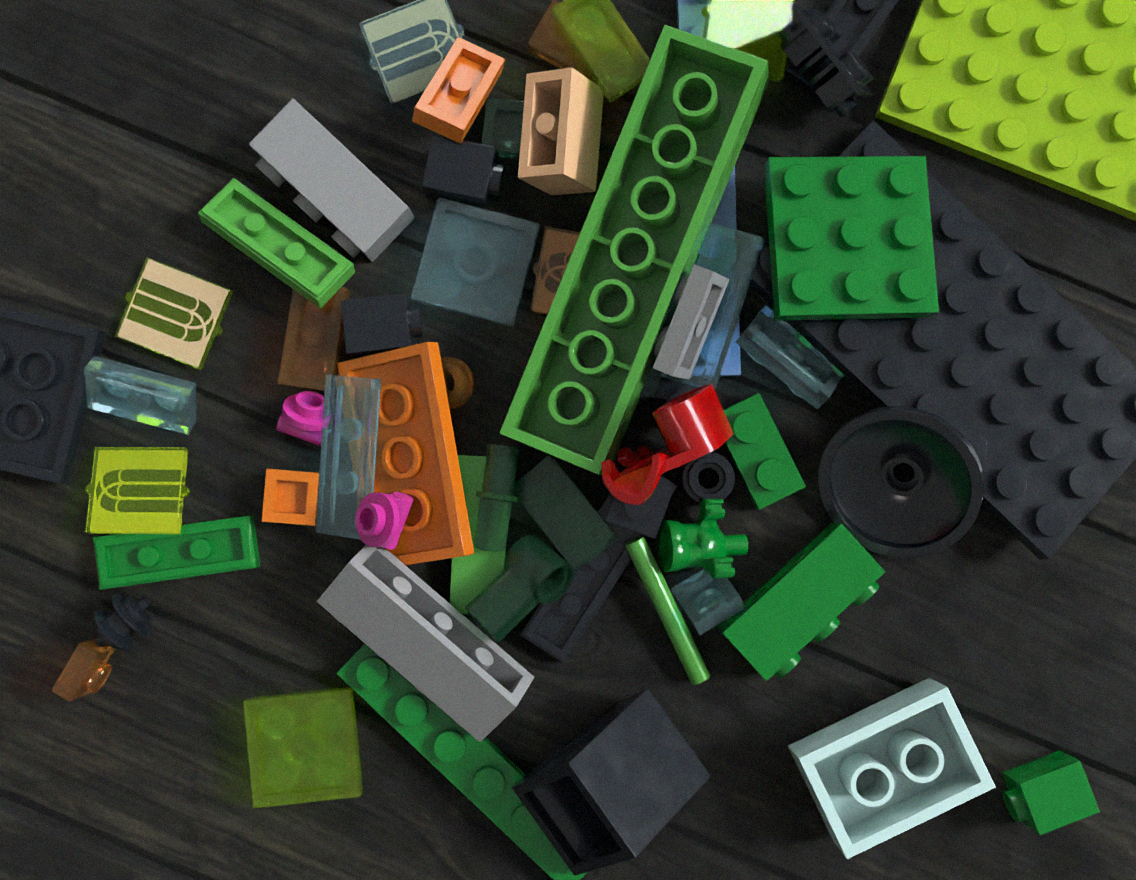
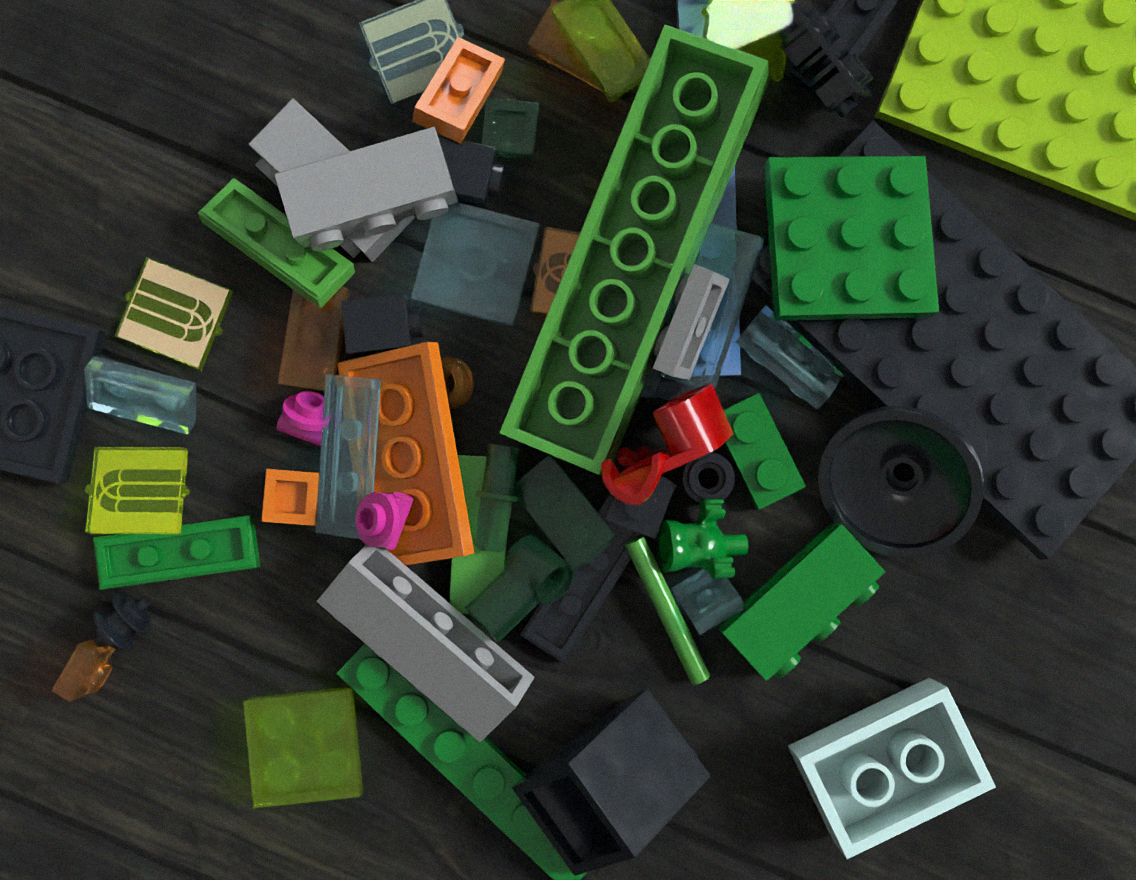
(367, 190): none -> light grey brick
(560, 132): light nougat brick -> none
(1049, 793): green brick -> none

